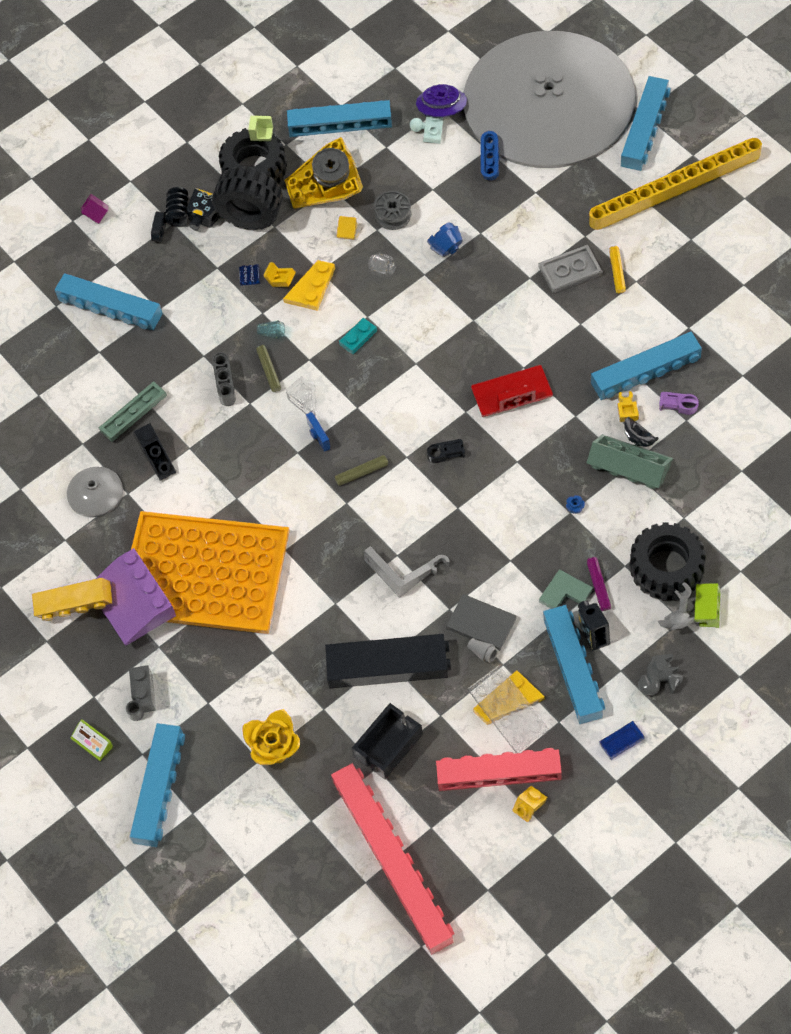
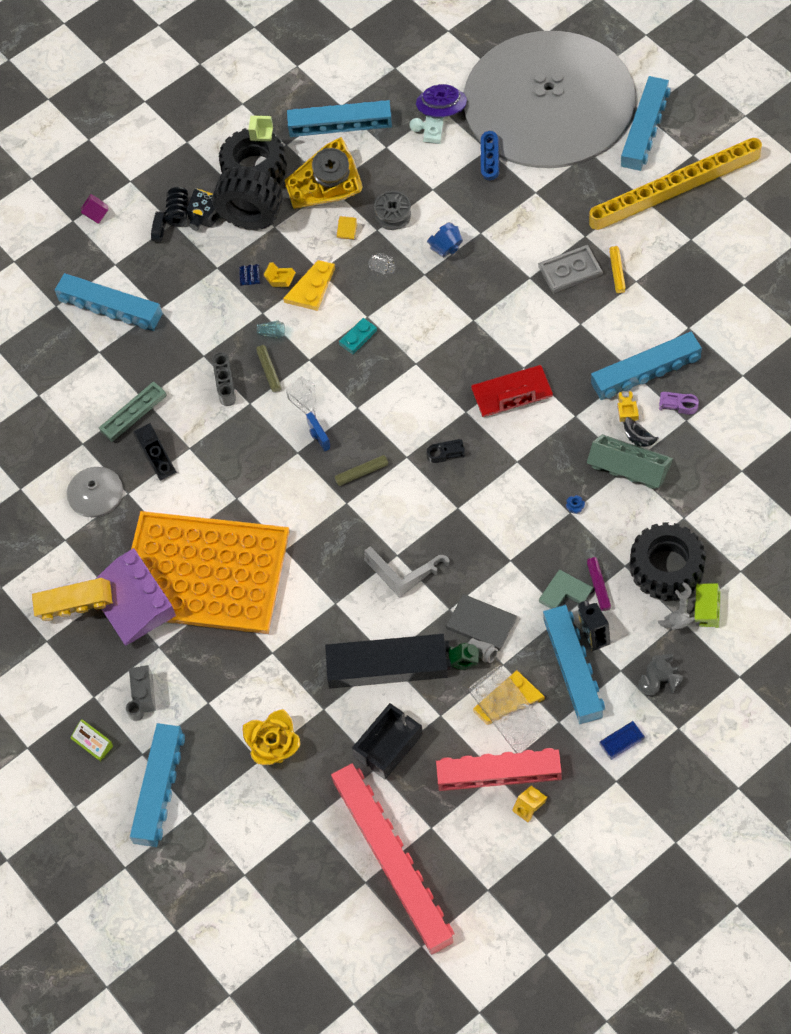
(463, 656): none -> dark green brick

